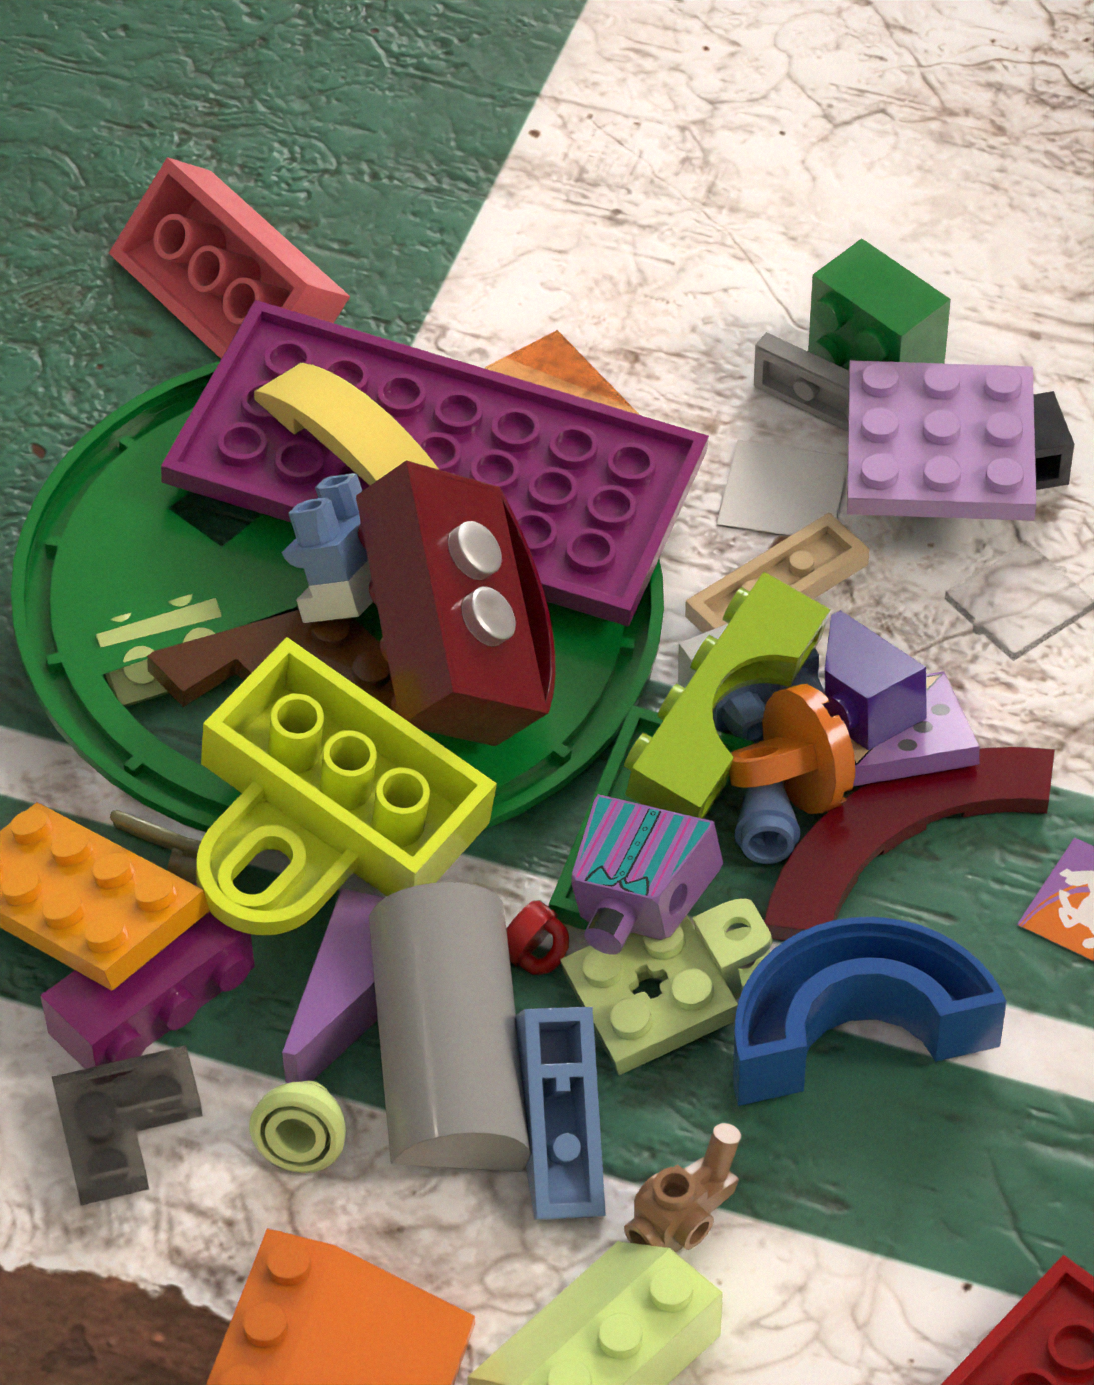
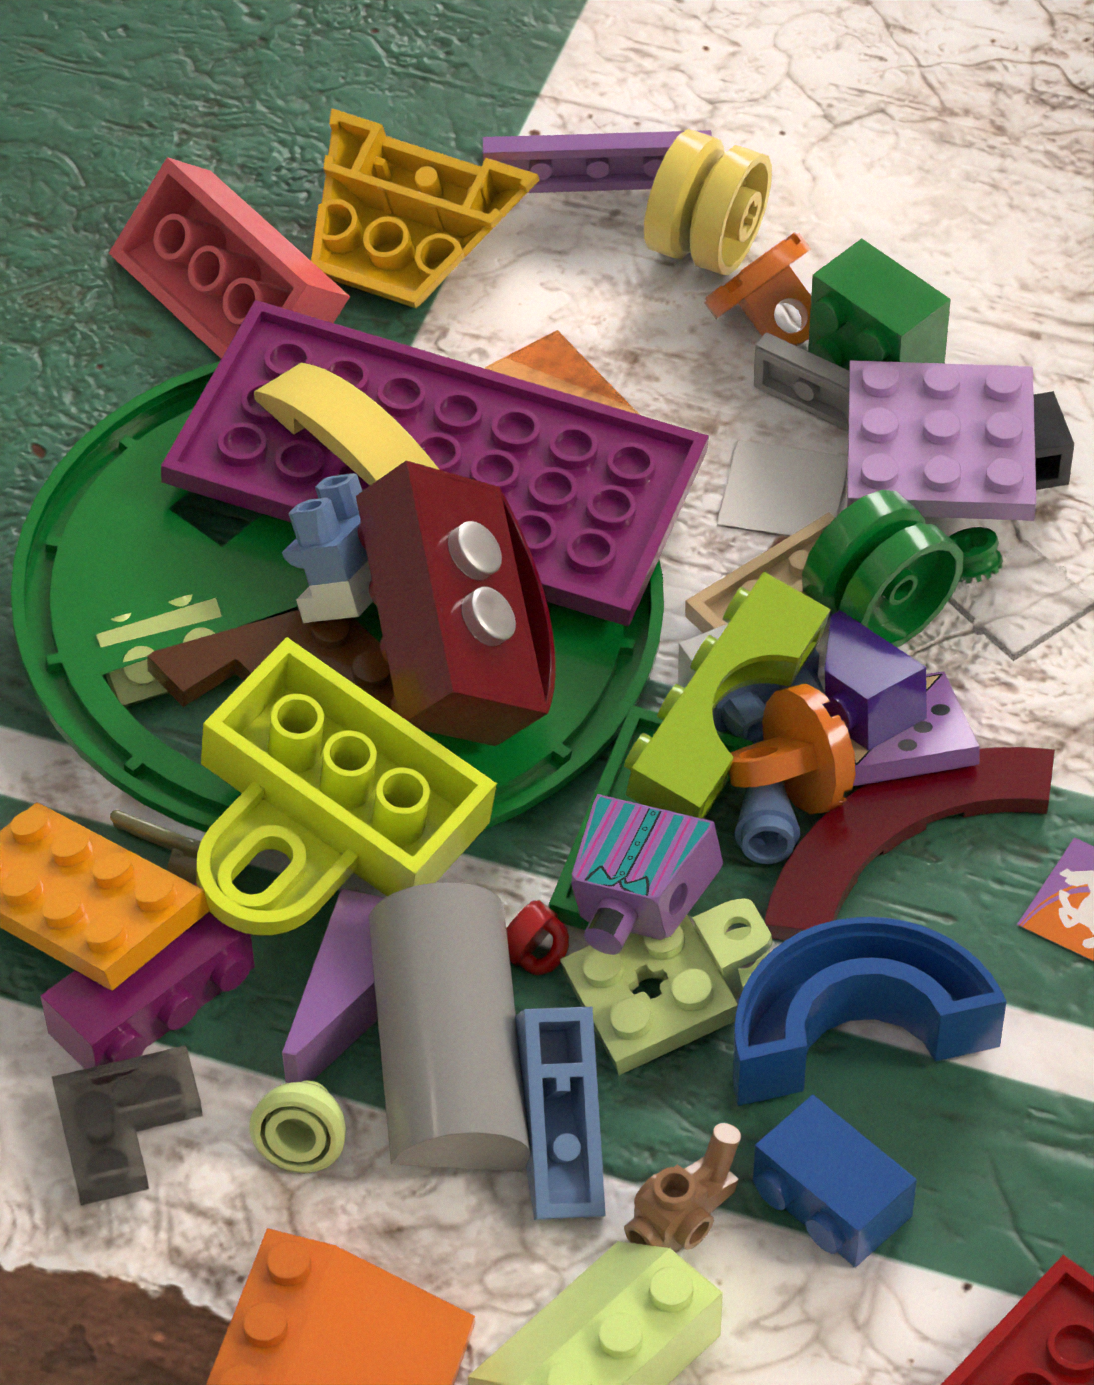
(404, 214): none -> yellow wedge
(585, 160): none -> medium lavender panel
(707, 202): none -> light yellow wheel
(766, 285): none -> orange tile
(833, 1181): none -> blue brick
(883, 567): none -> green wheel
(979, 553): none -> green bush

